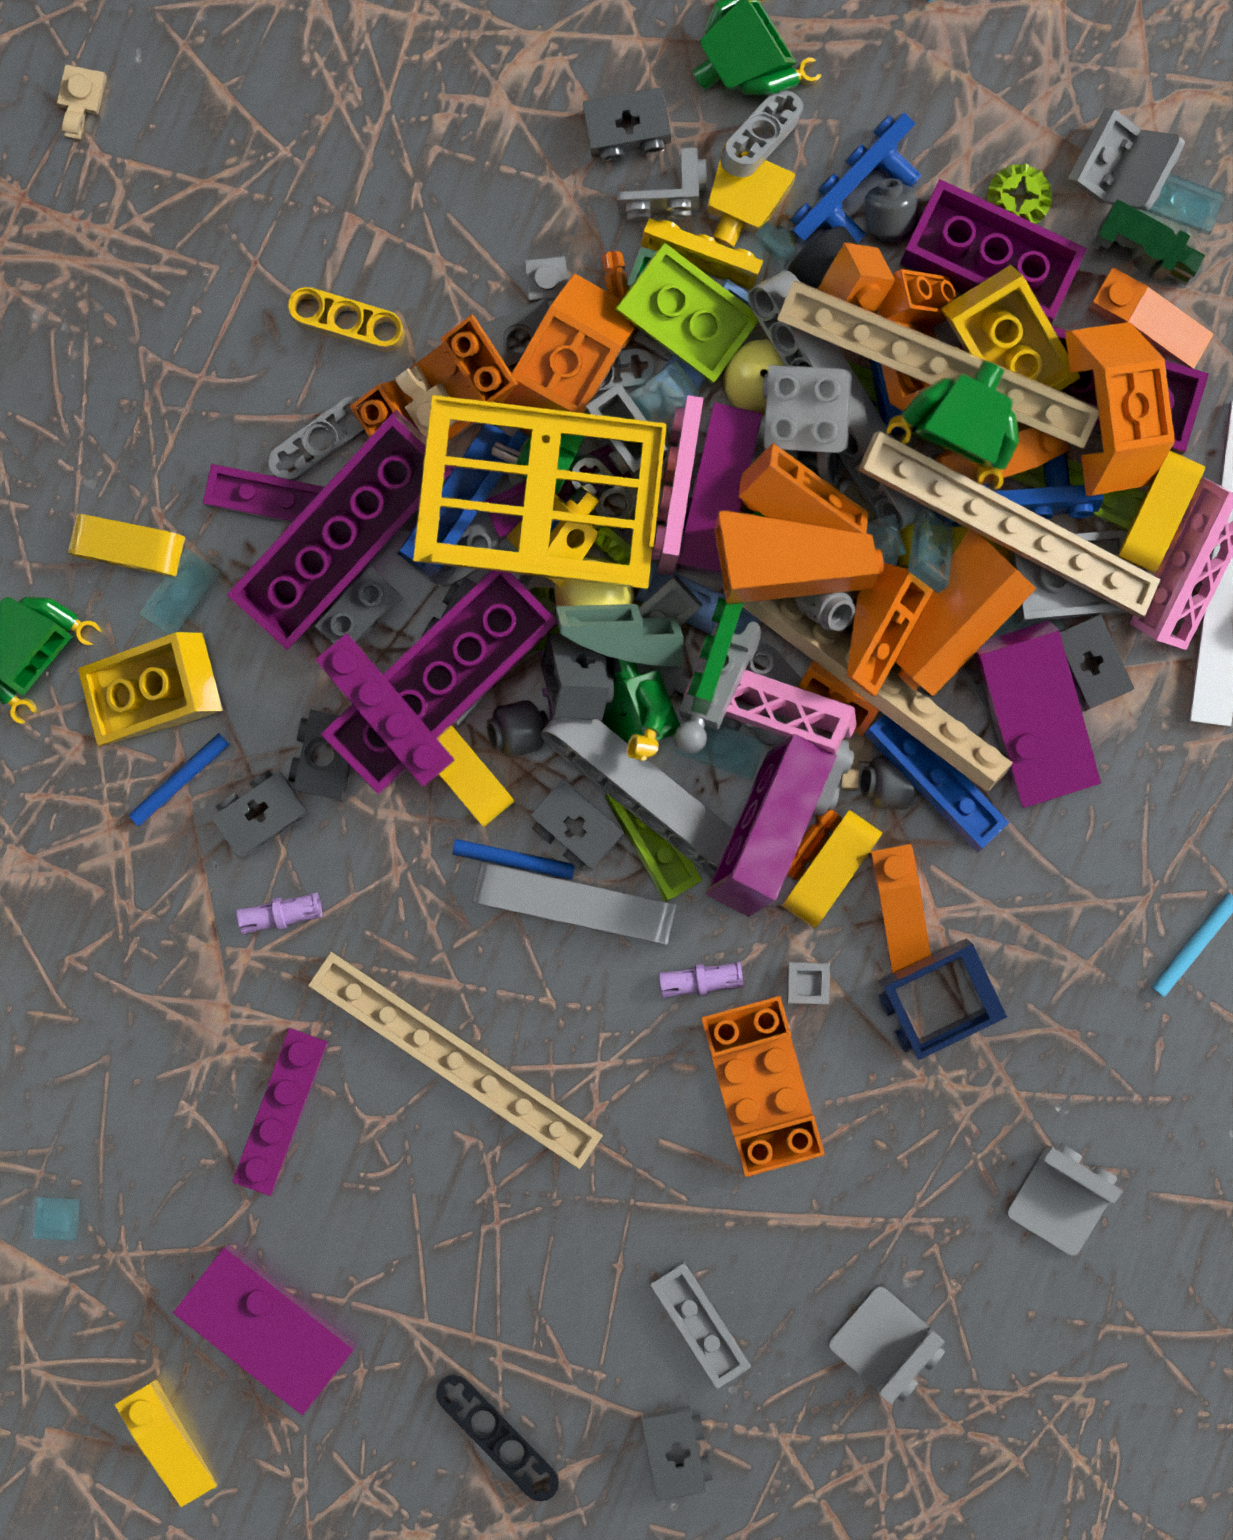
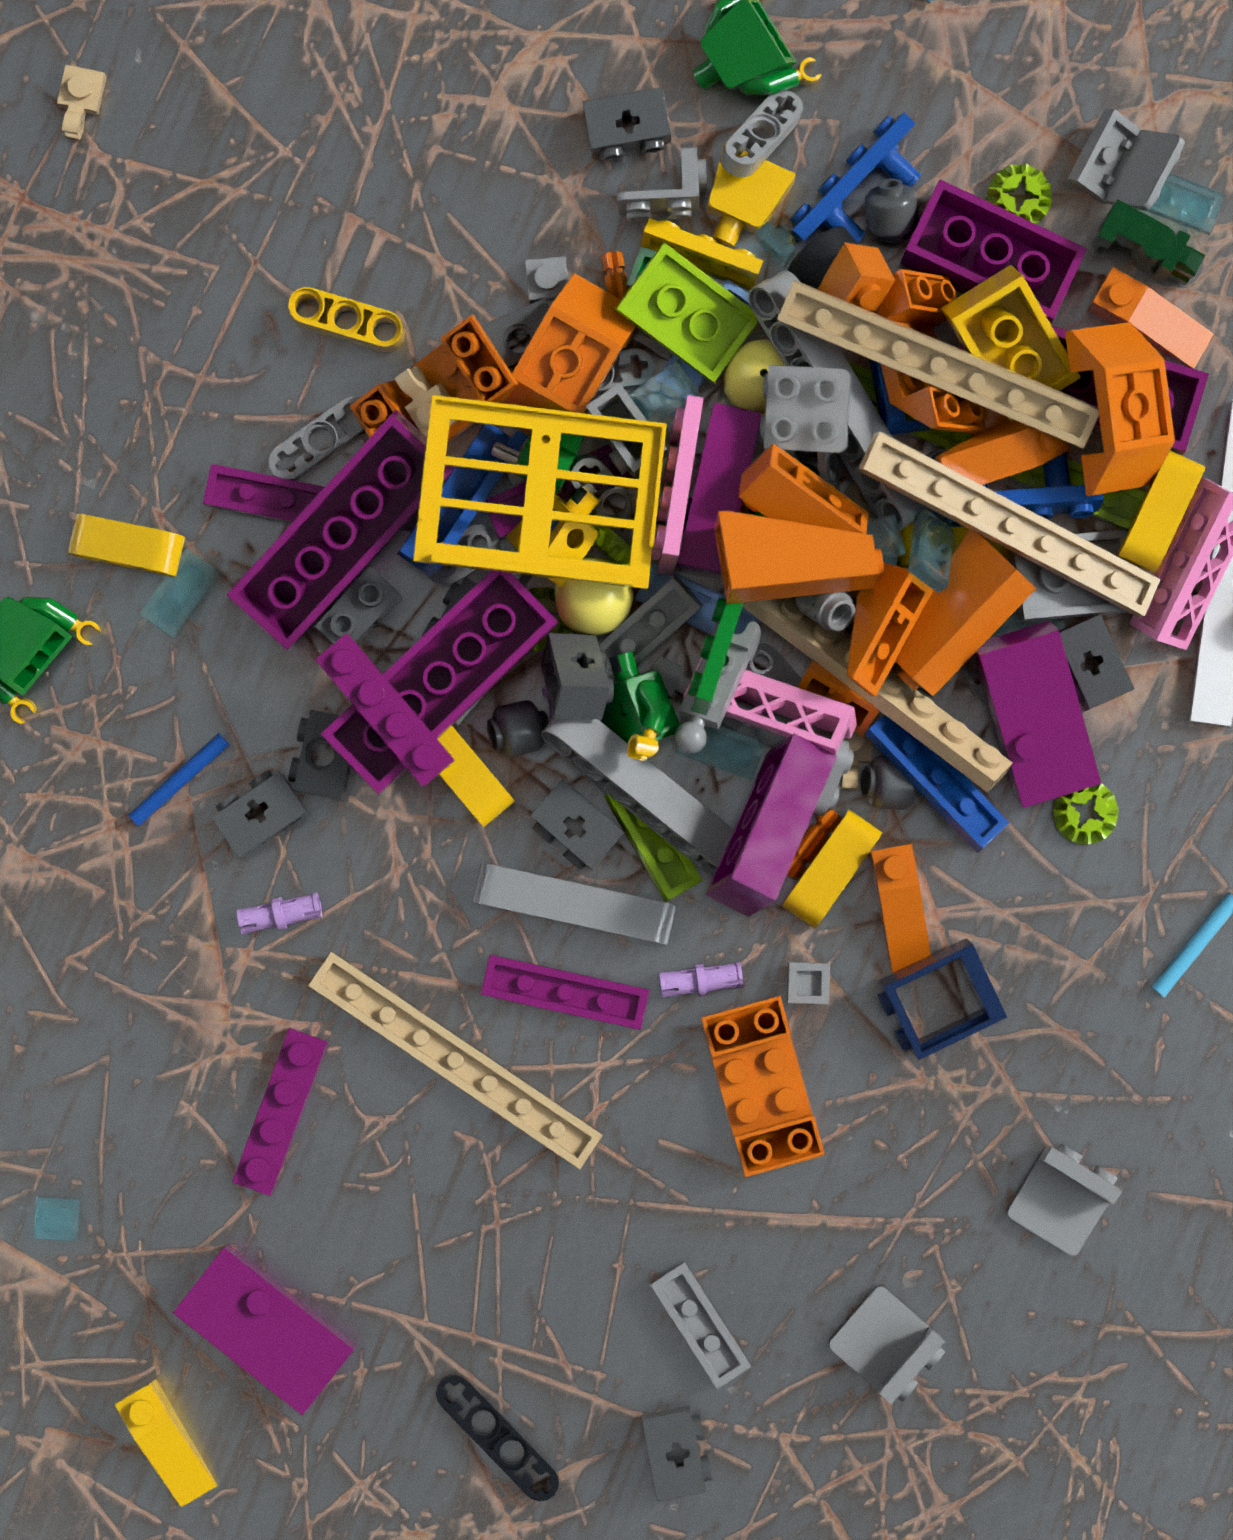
(150, 688): yellow slope -> none
(513, 859): blue bar -> none
(565, 992): none -> magenta plate
(622, 633): sand green slope -> none
(966, 419): green torso -> none
(1092, 830): none -> lime gear

